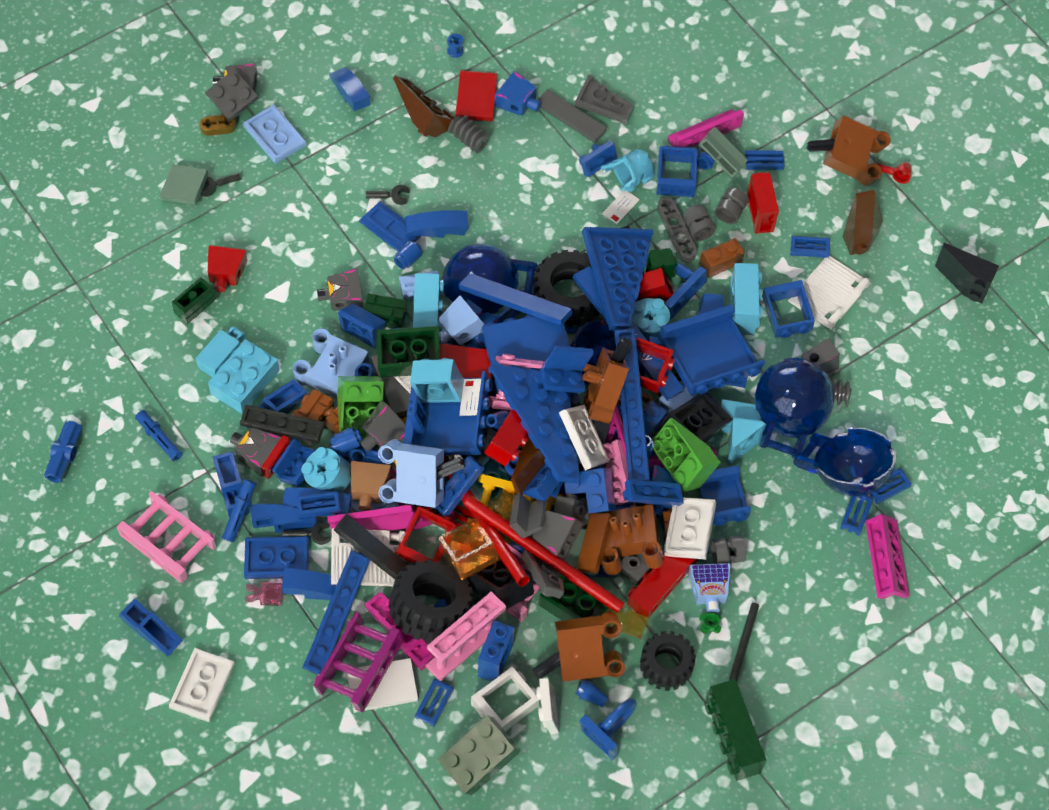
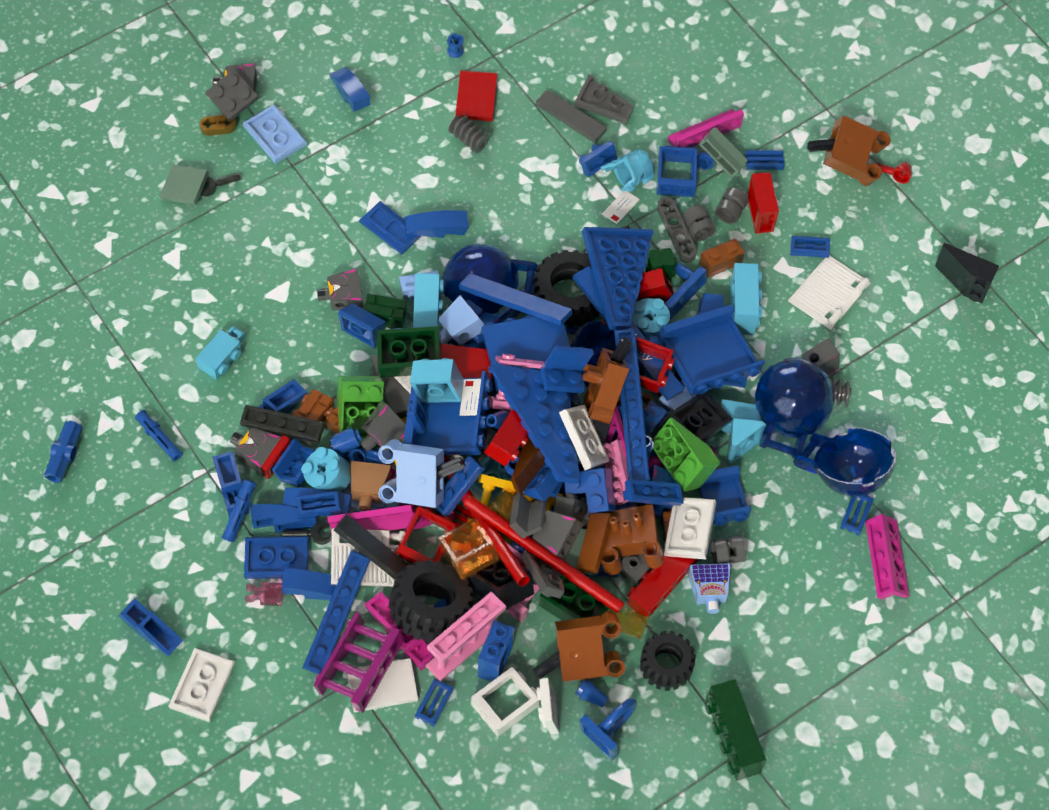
(162, 556): bright pink fence -> none
(193, 300): dark green brick -> none
(225, 266): red torso -> none
(243, 376): medium azure brick -> none
(336, 360): light blue piece -> none
(364, 370): blue cone -> none
(394, 194): pearl dark grey piece -> none
(408, 255): blue brick -> none
(422, 109): reddish brown wedge -> none
(479, 755): brick -> none
(517, 95): blue torso -> none
(710, 617): green plate -> none
(744, 641): pearl dark grey bar -> none
(786, 291): blue window -> none
(863, 223): reddish brown wedge -> none
(878, 499): blue tile -> none

